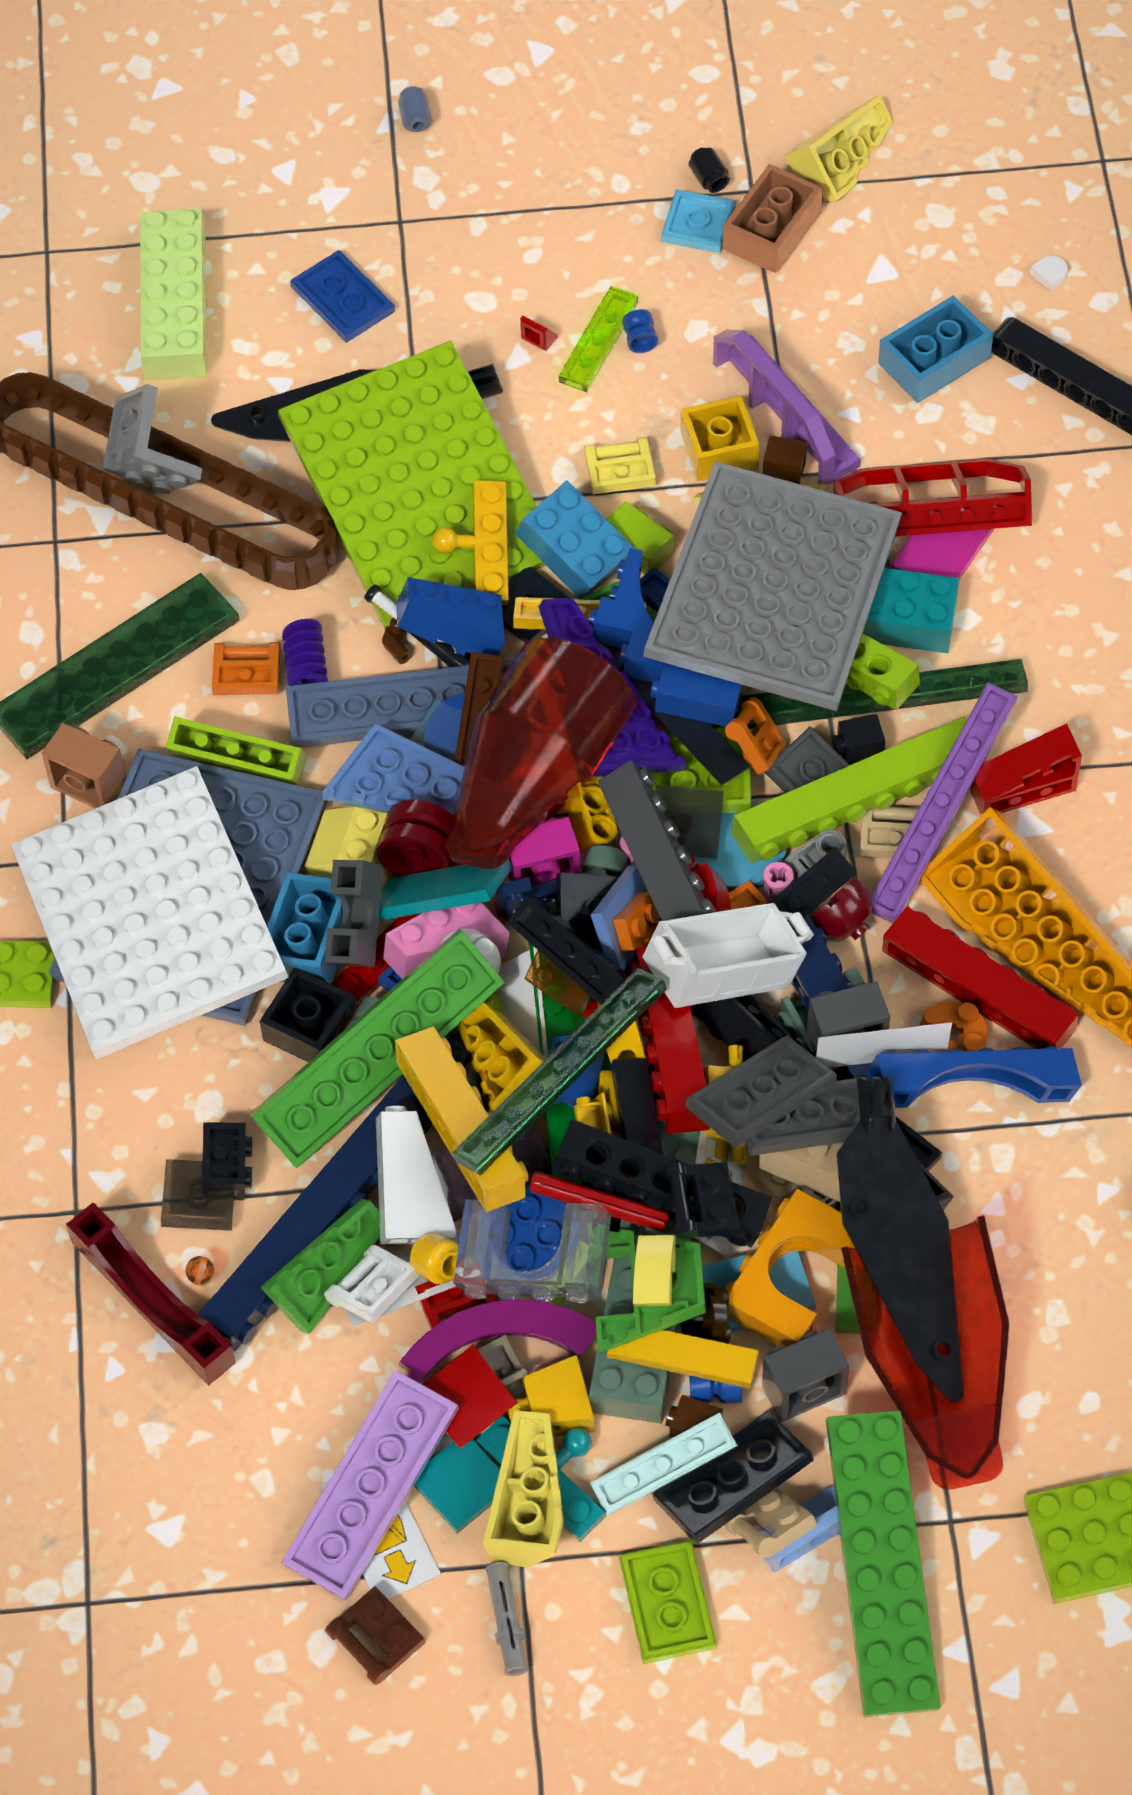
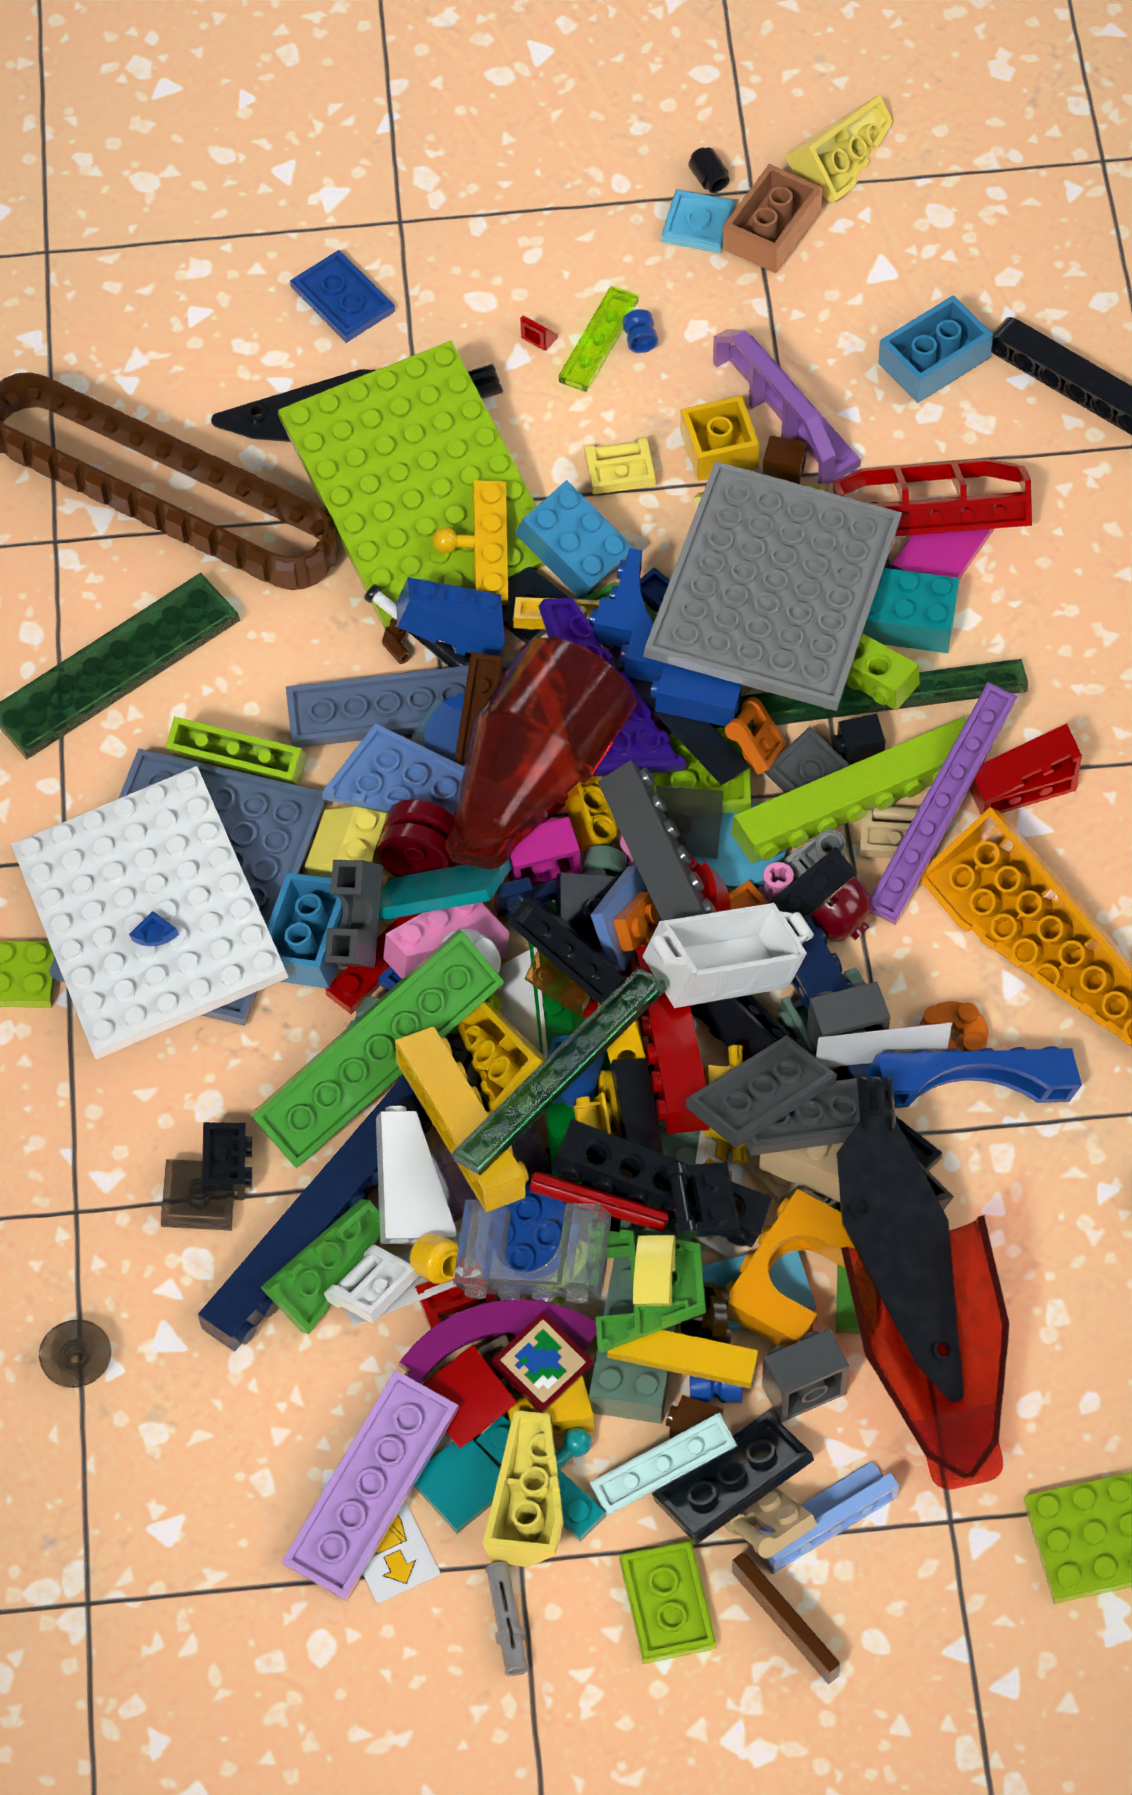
(73, 1339): none -> clear smoke dish
(84, 766): nougat brick -> none
(128, 445): light grey bracket -> none
(153, 931): none -> blue tile
(173, 294): yellowish green brick -> none
(173, 1320): dark red arch -> none
(192, 1270): clear orange hinge -> none
(246, 676): orange plate -> none
(304, 652): dark purple piece -> none
(306, 1015): black brick -> none
(384, 1627): copper plate -> none
(414, 109): sand blue brick -> none
(542, 1362): none -> tile
(643, 534): lime brick -> none
(786, 1617): none -> reddish brown tile
(882, 1564): bright green plate -> none
(979, 980): red brick -> none
(1050, 271): white tile -> none

